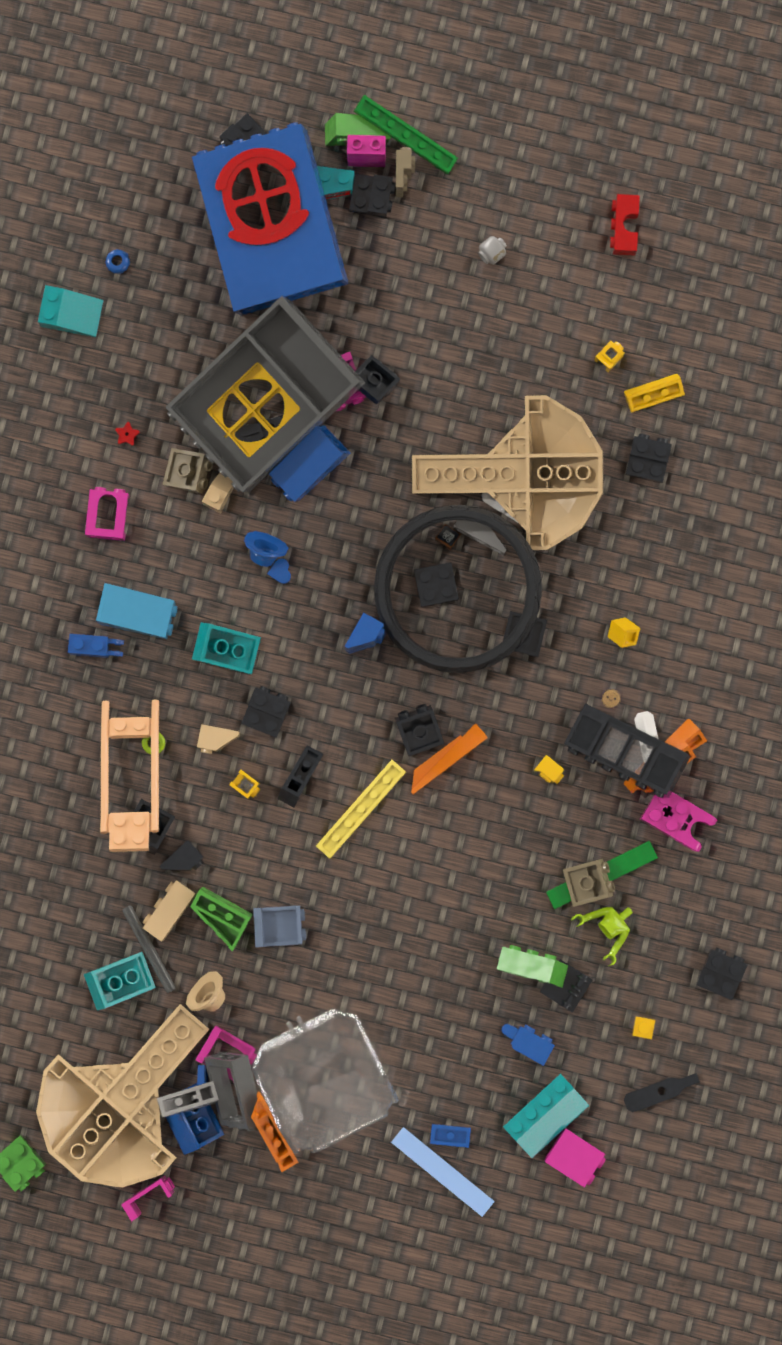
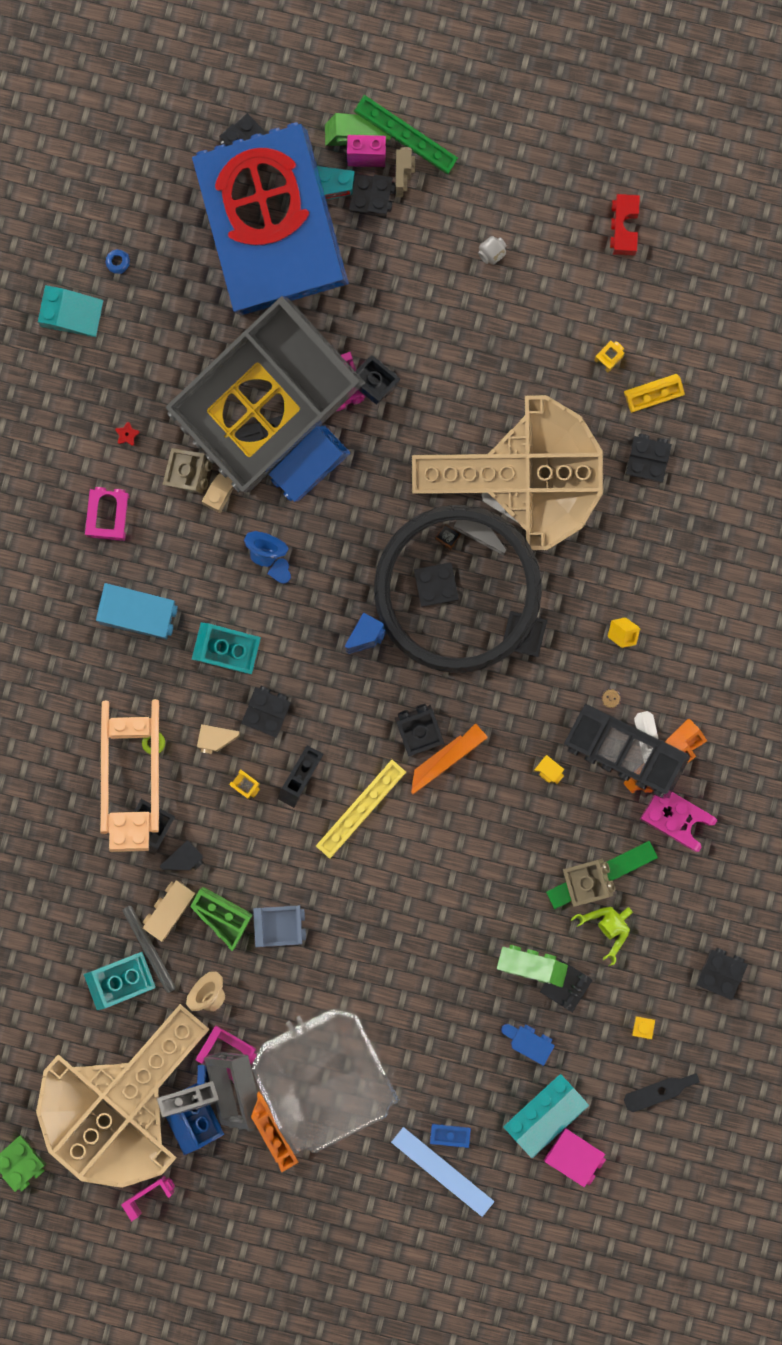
(93, 646): blue hinge -> none

